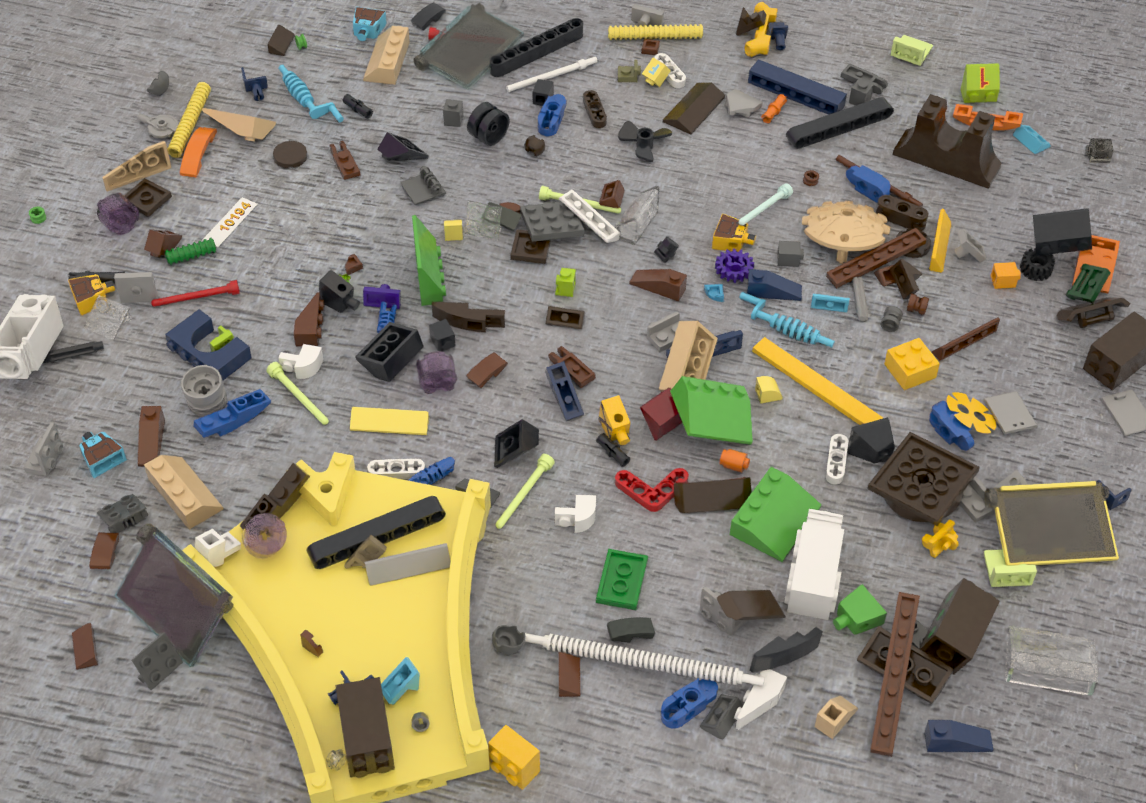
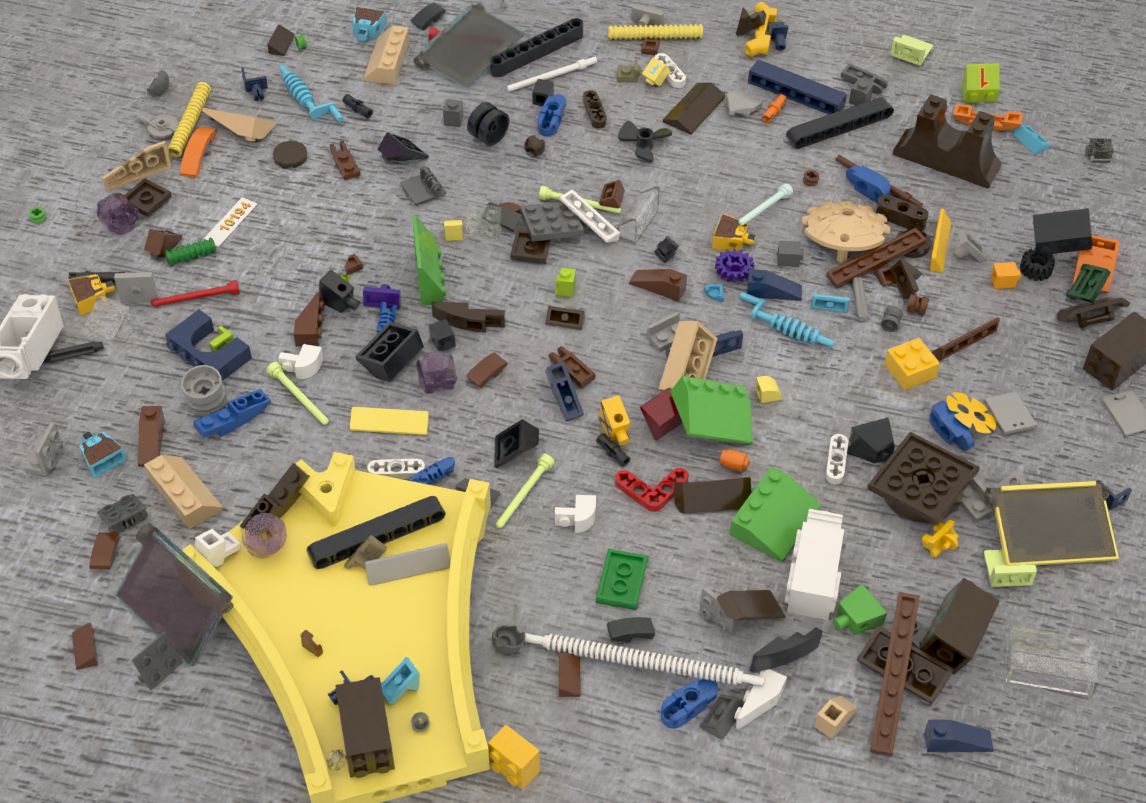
(815, 382): yellow tile -> none

